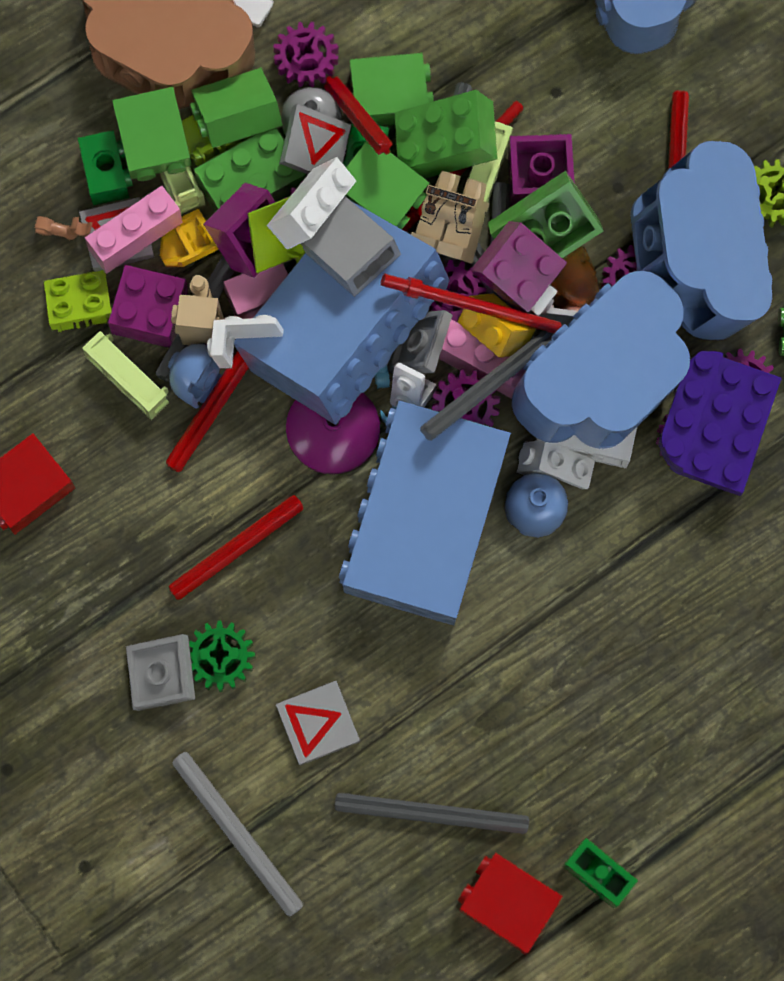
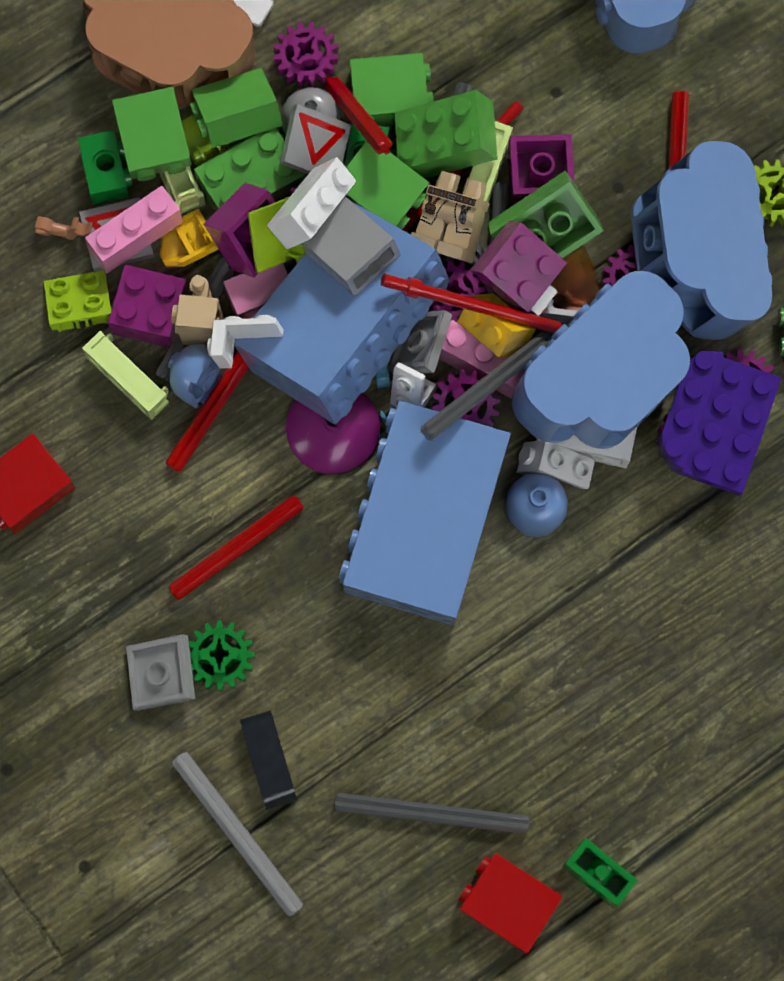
(268, 760): none -> black beam
(317, 723): light grey tile -> none

